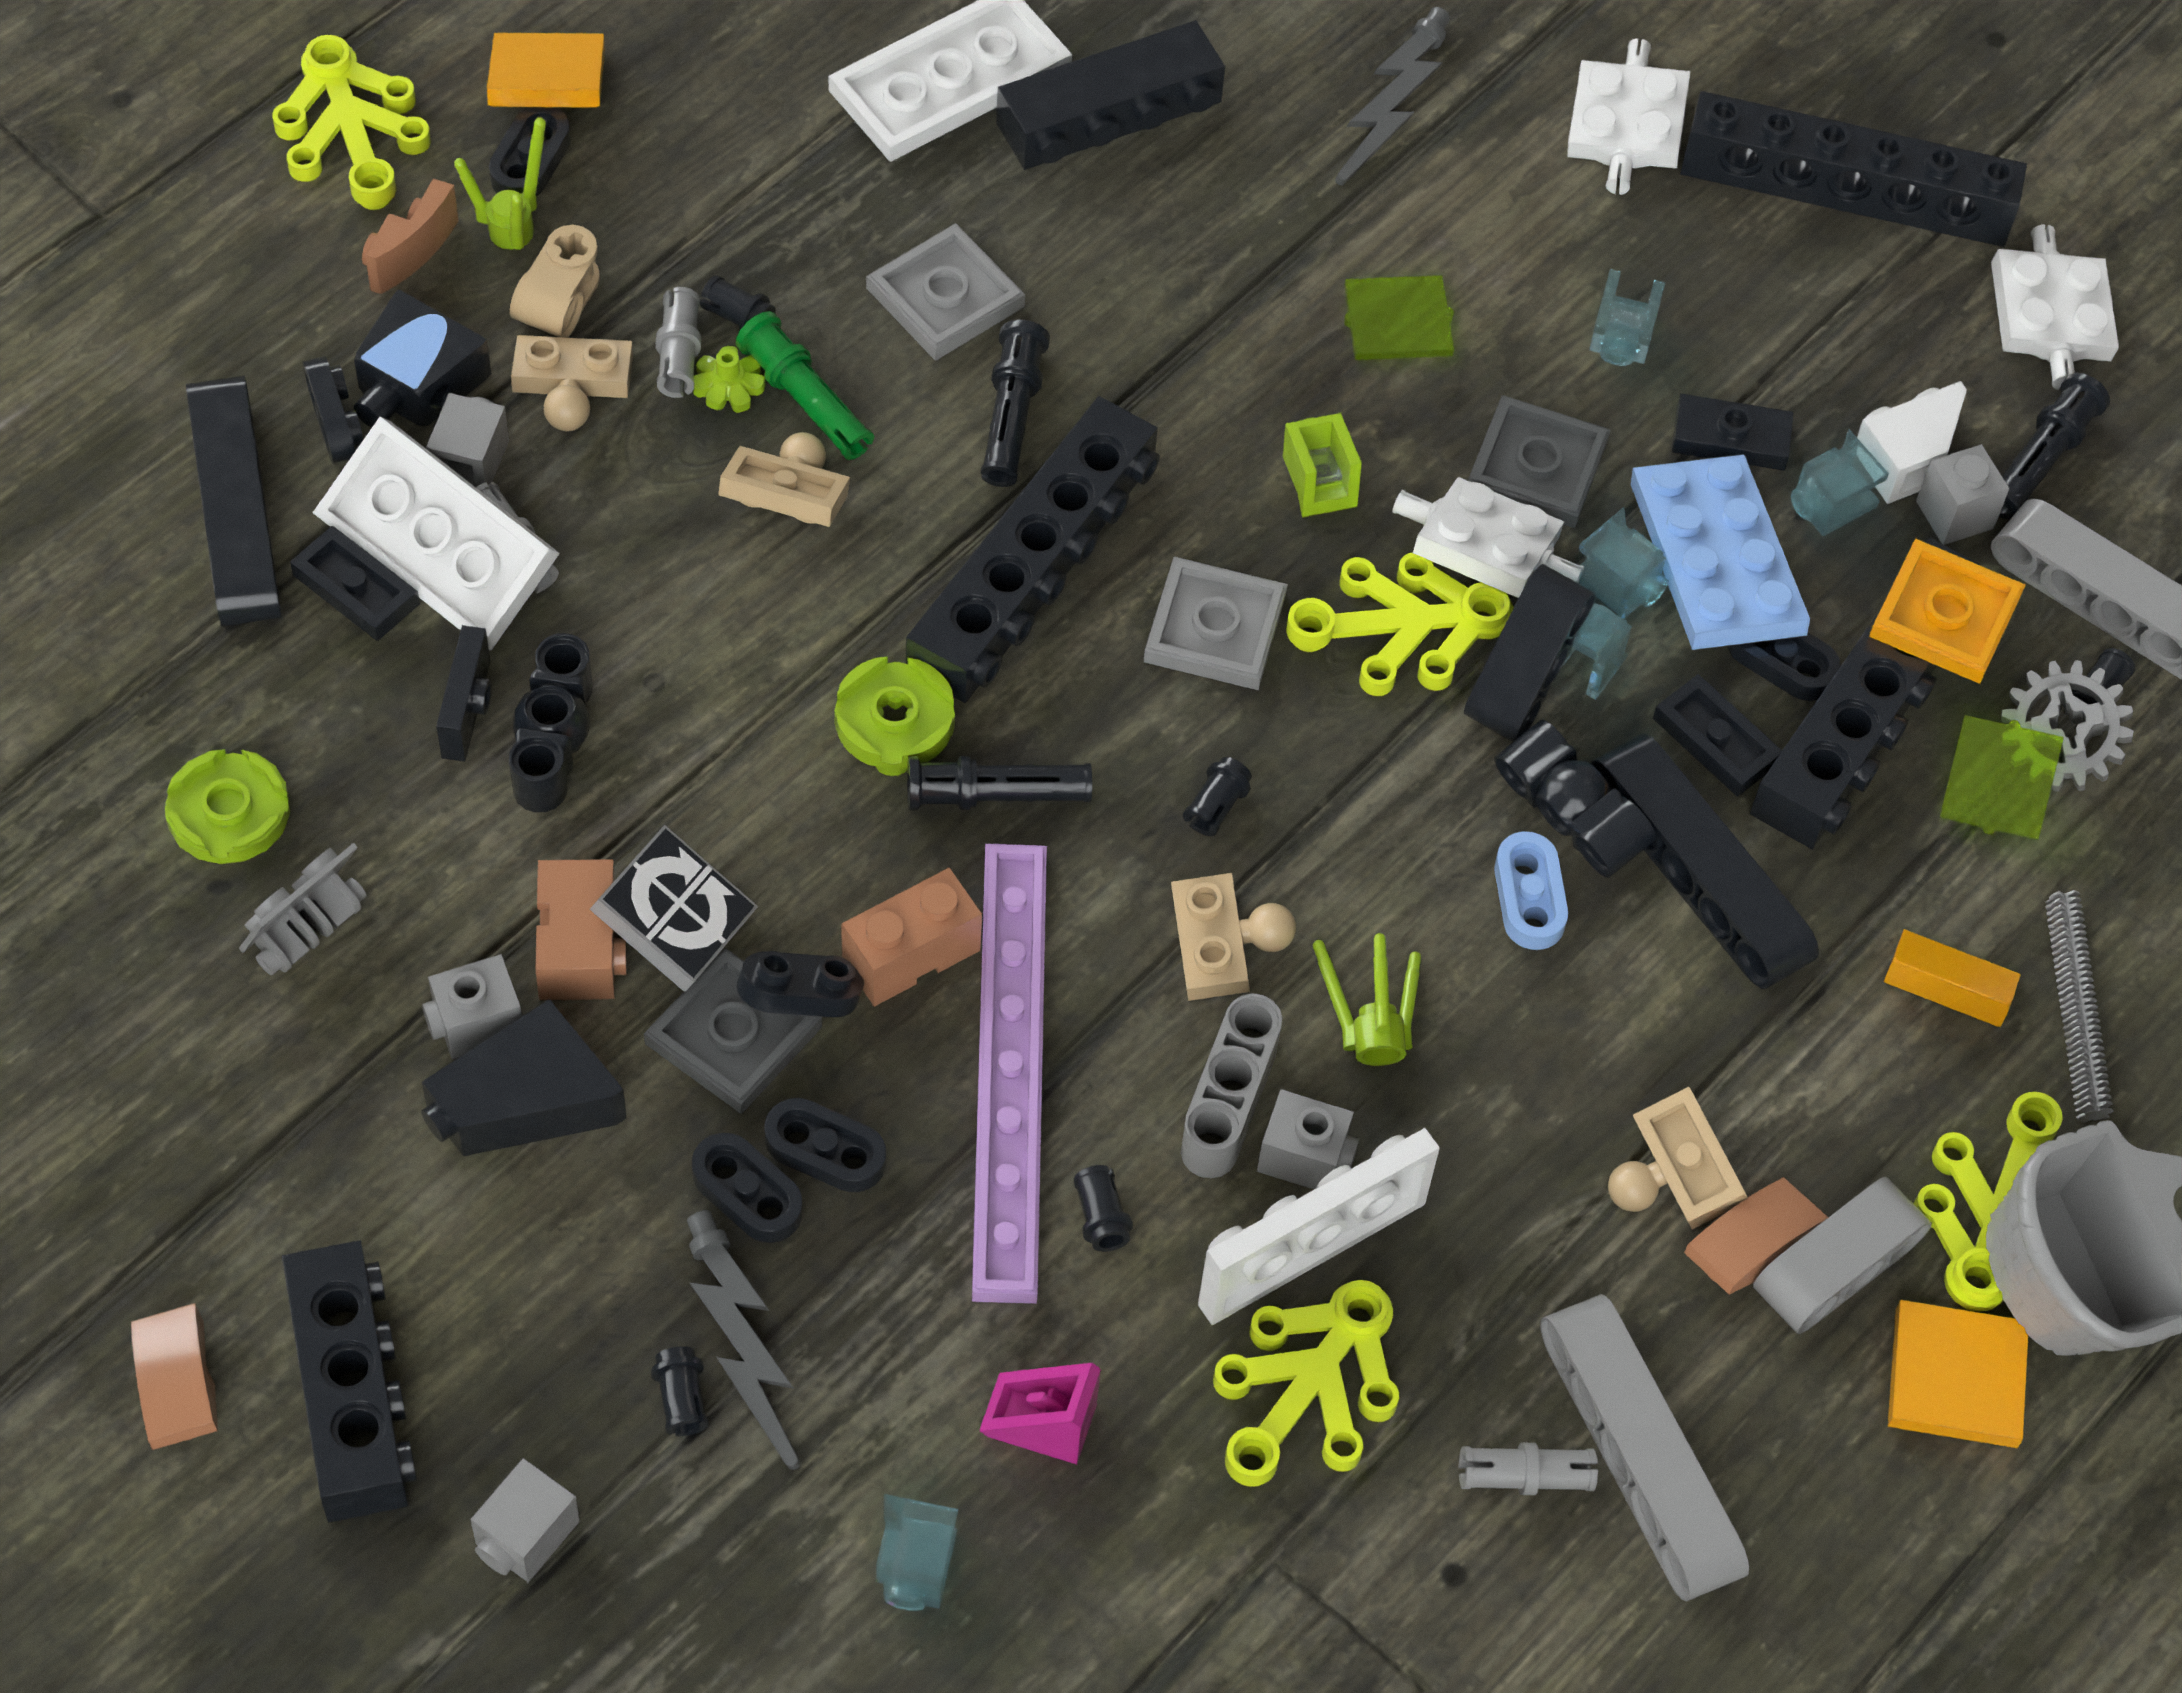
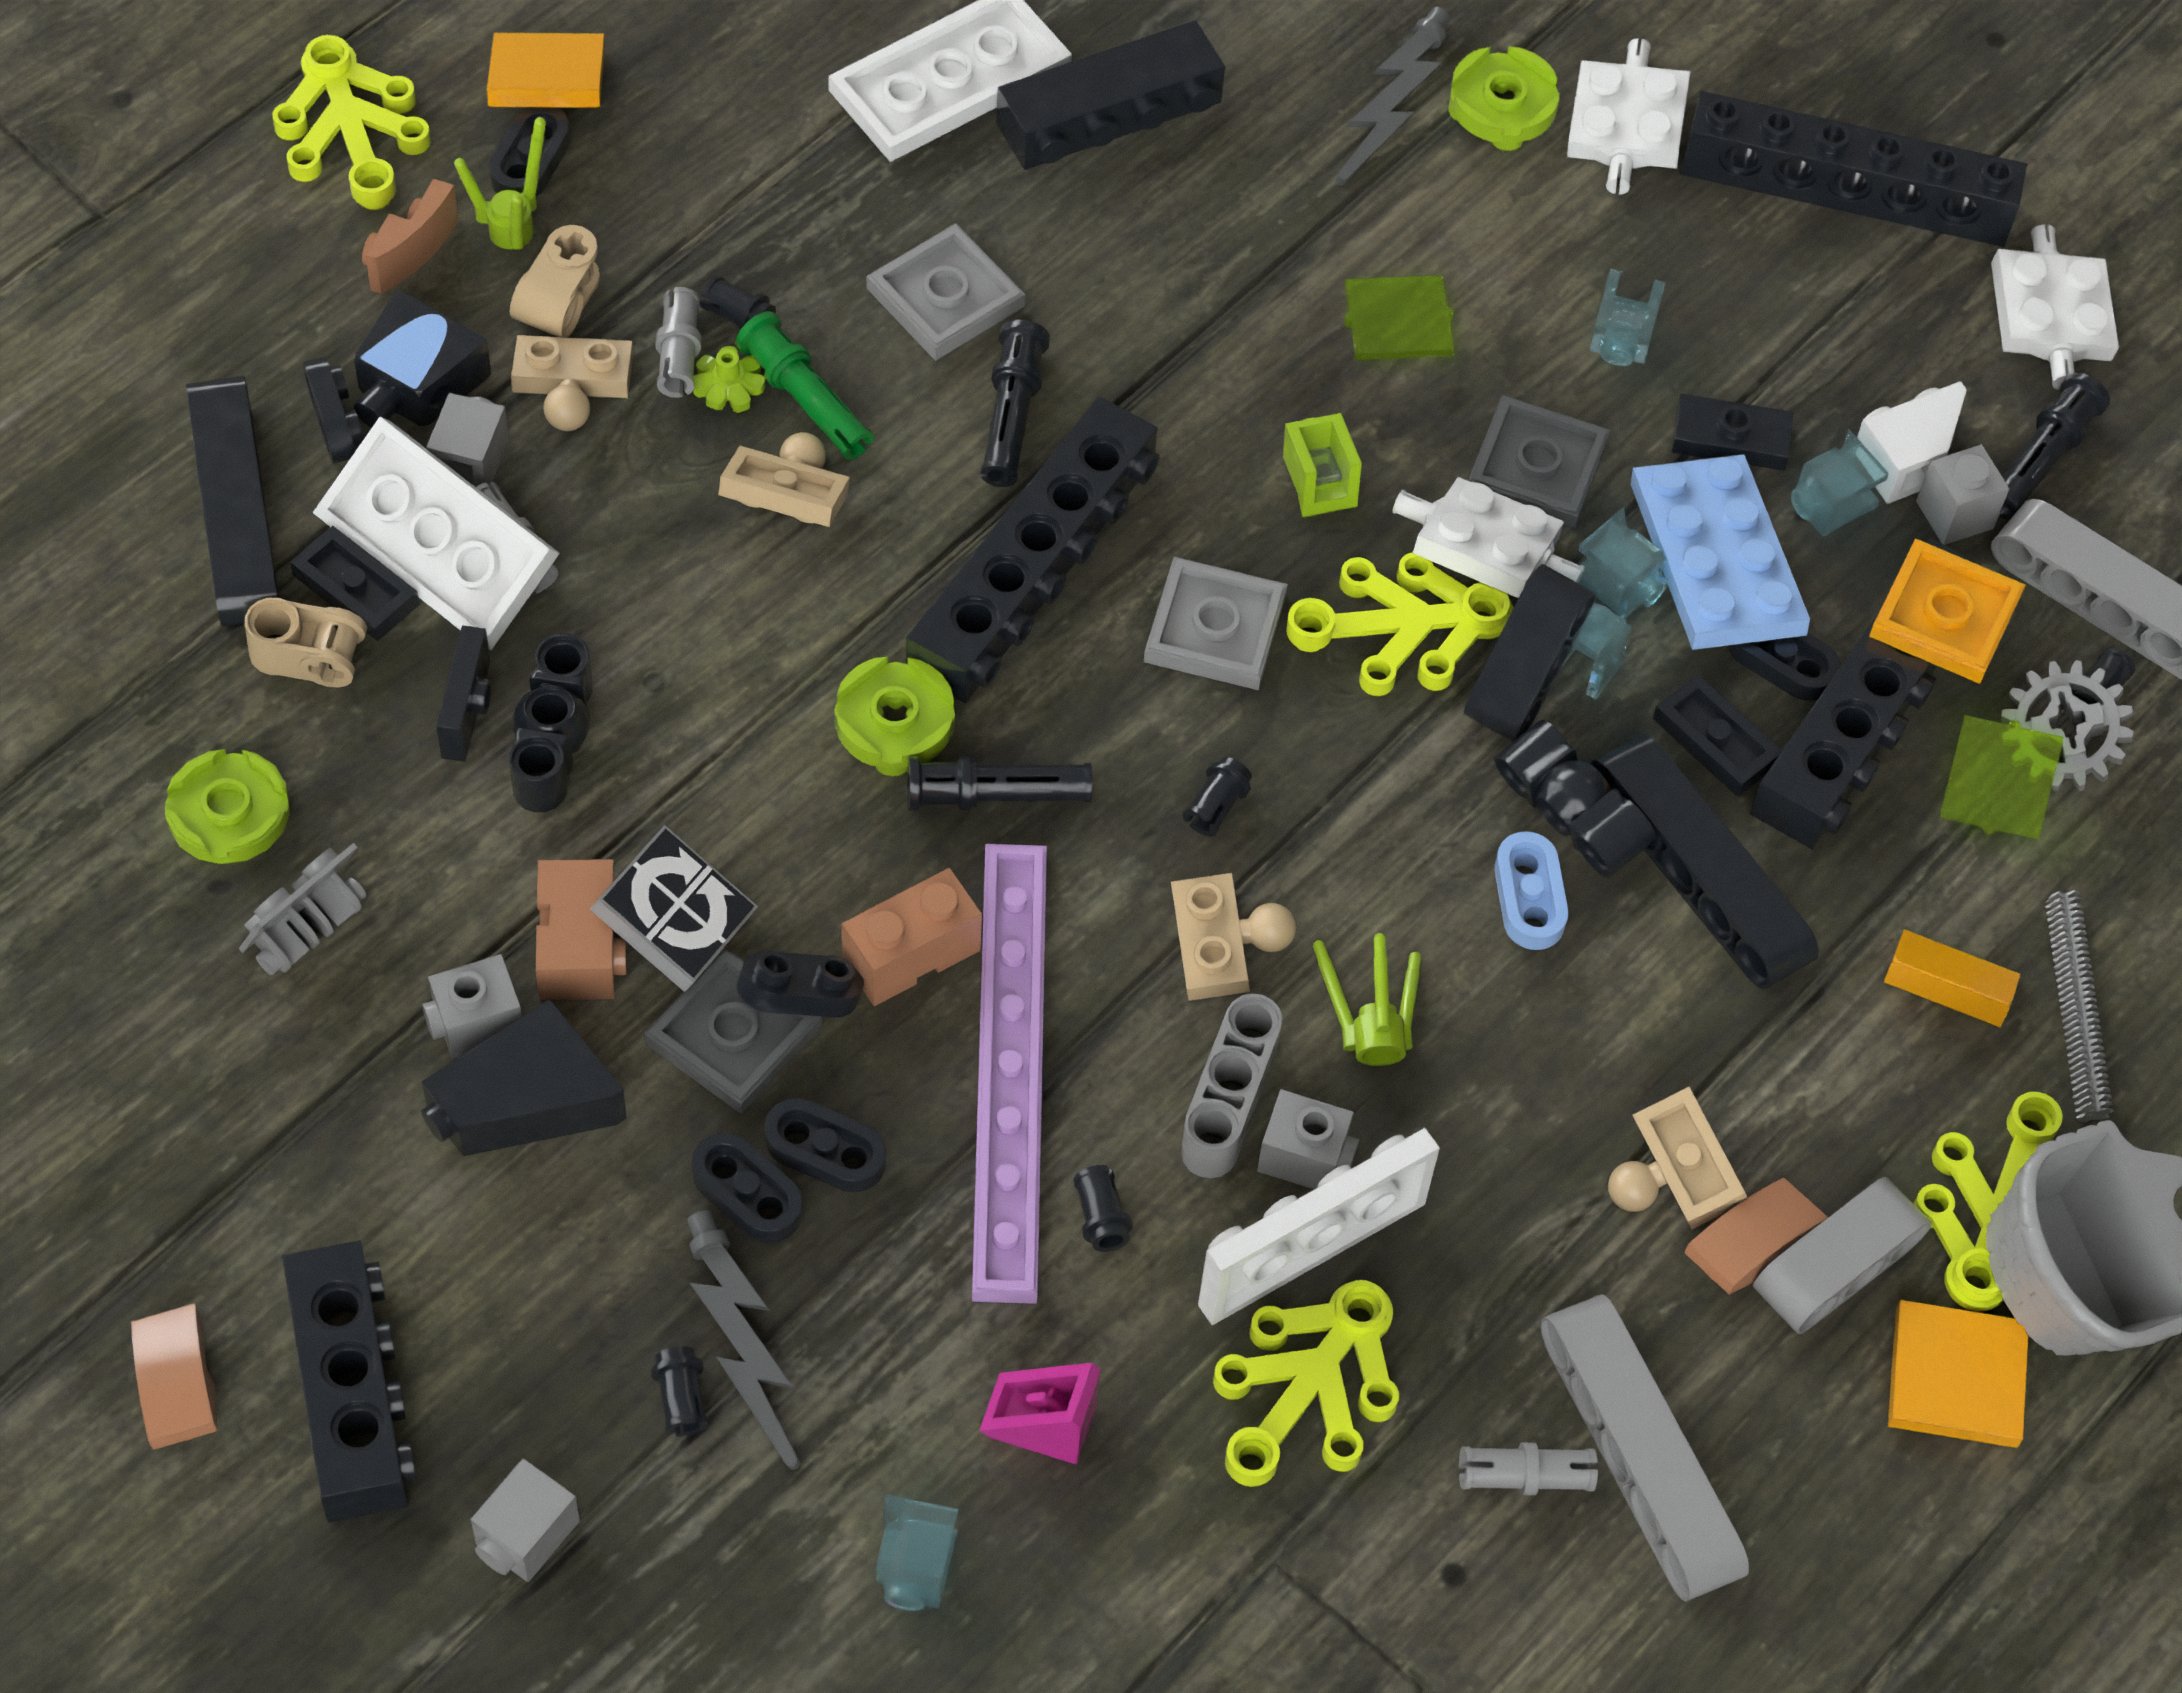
(306, 643): none -> tan piece
(1501, 120): none -> lime plate

